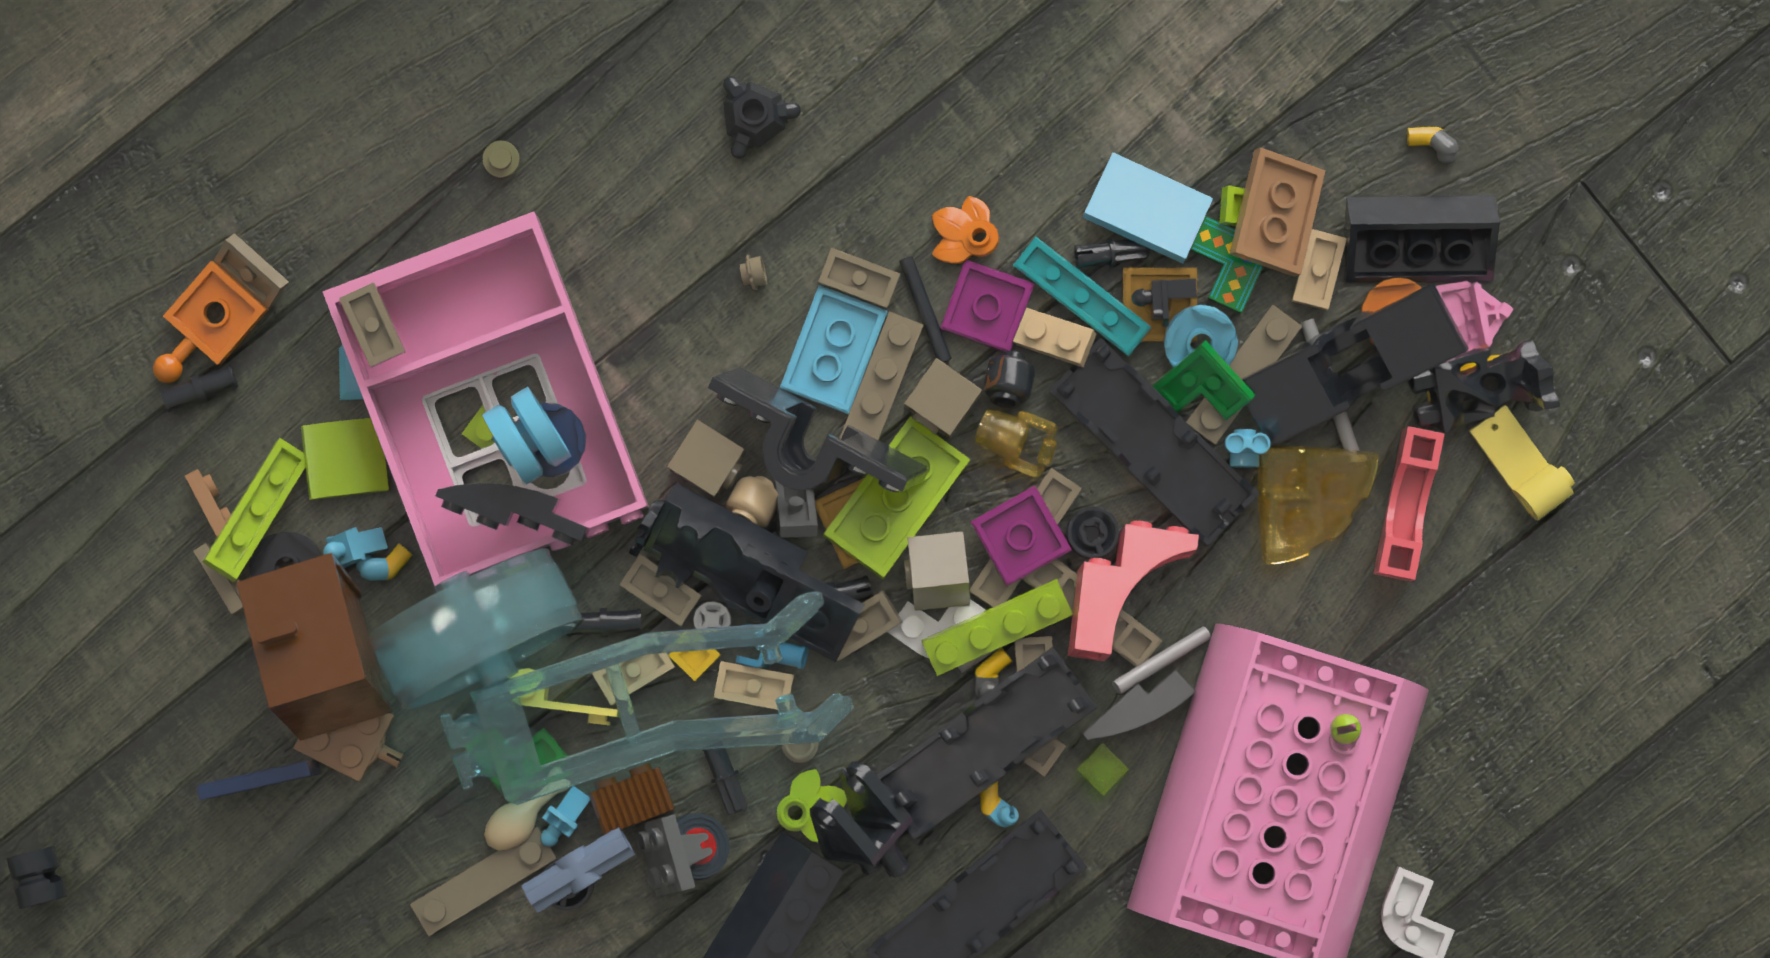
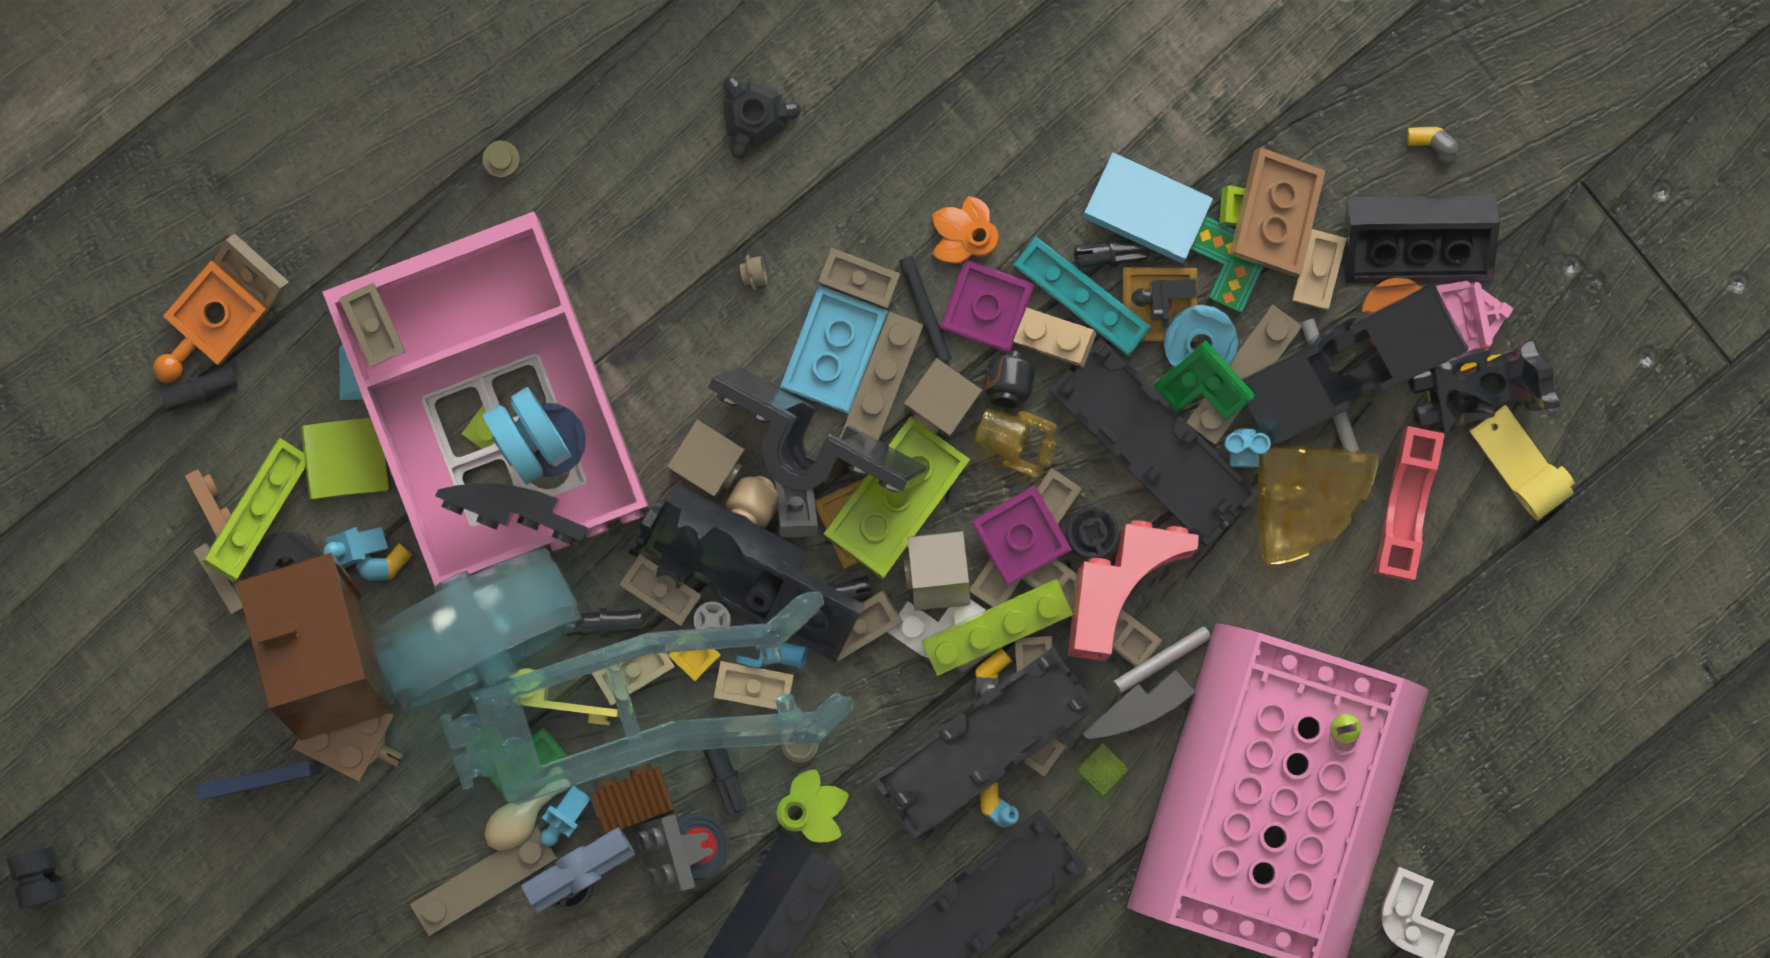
(872, 830): black piece -> none

